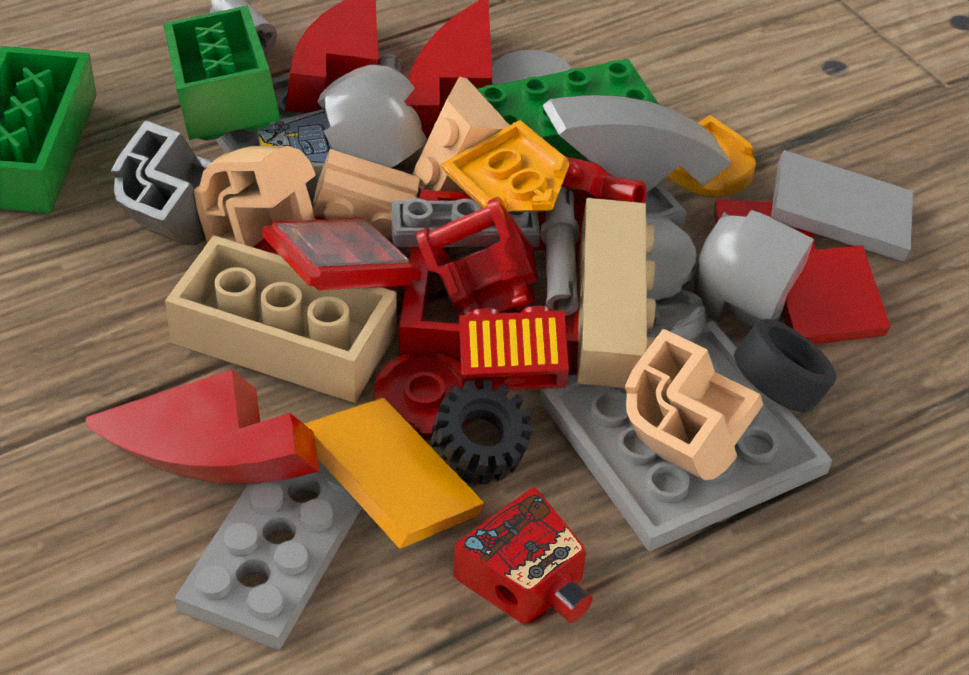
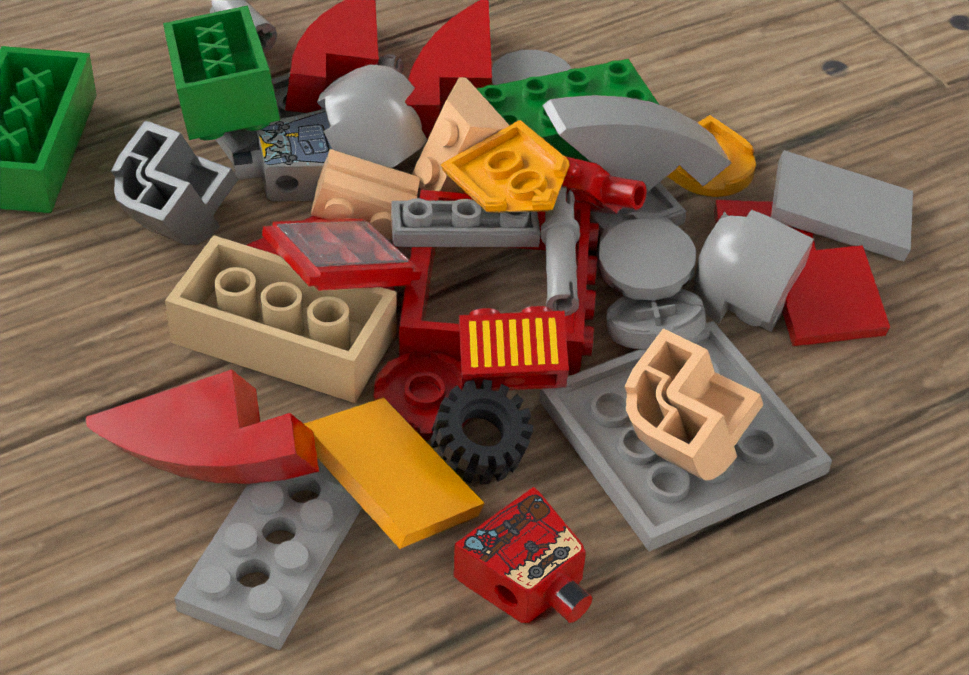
(252, 191): light nougat brick -> none
(492, 277): red piece -> none
(614, 291): tan brick -> none
(785, 366): black tyre -> none

